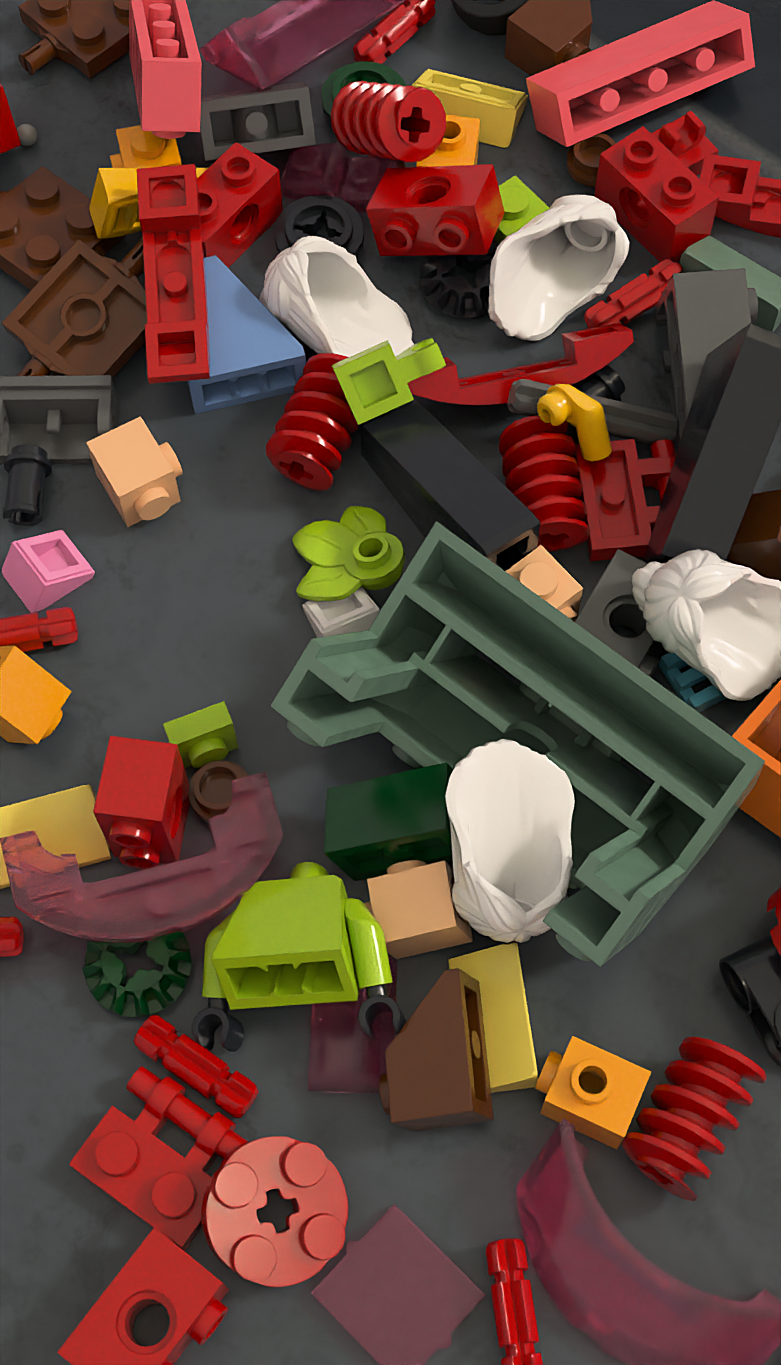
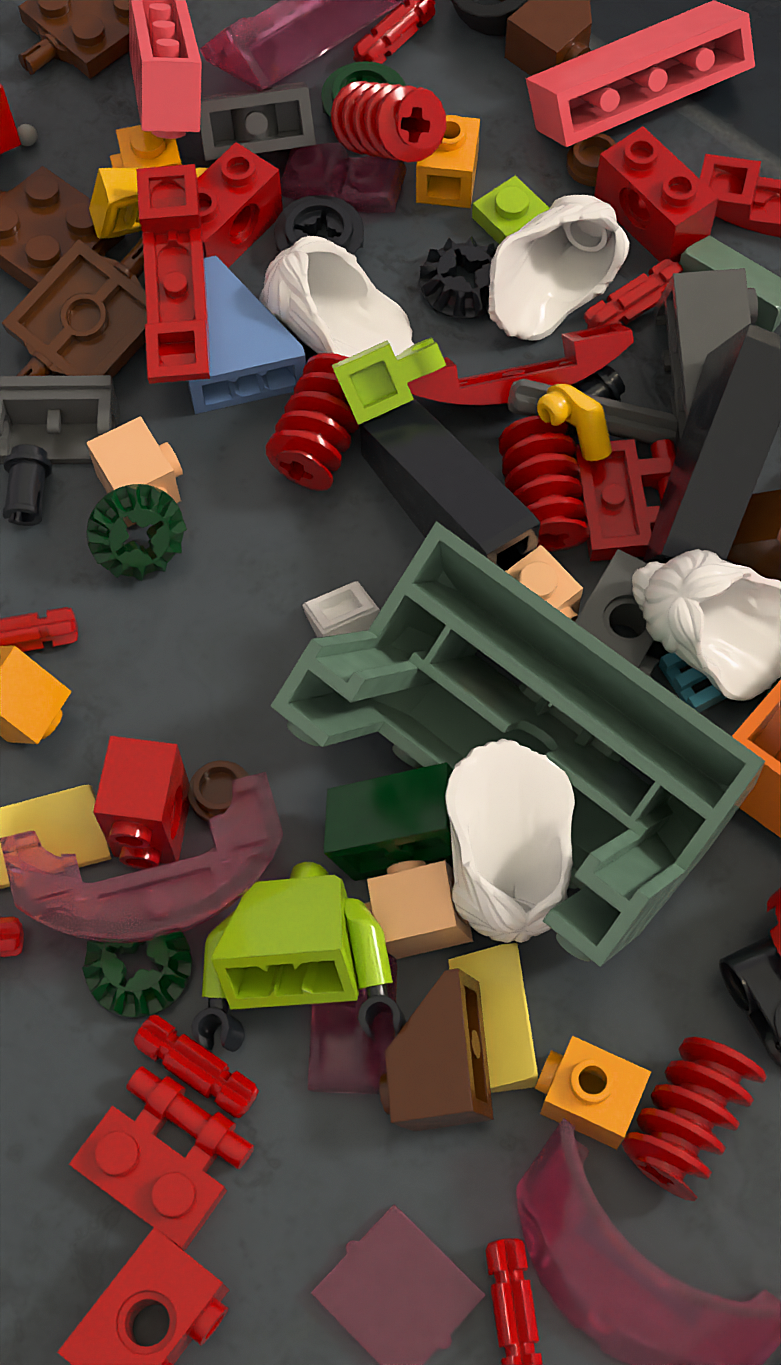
(45, 569): bright pink slope -> none
(142, 505): none -> dark green gear
(203, 735): lime plate -> none
(311, 1232): plate -> none
(348, 555): lime plate -> none
(436, 210): red brick -> none
(494, 105): light yellow slope -> none
(687, 141): red tile -> none

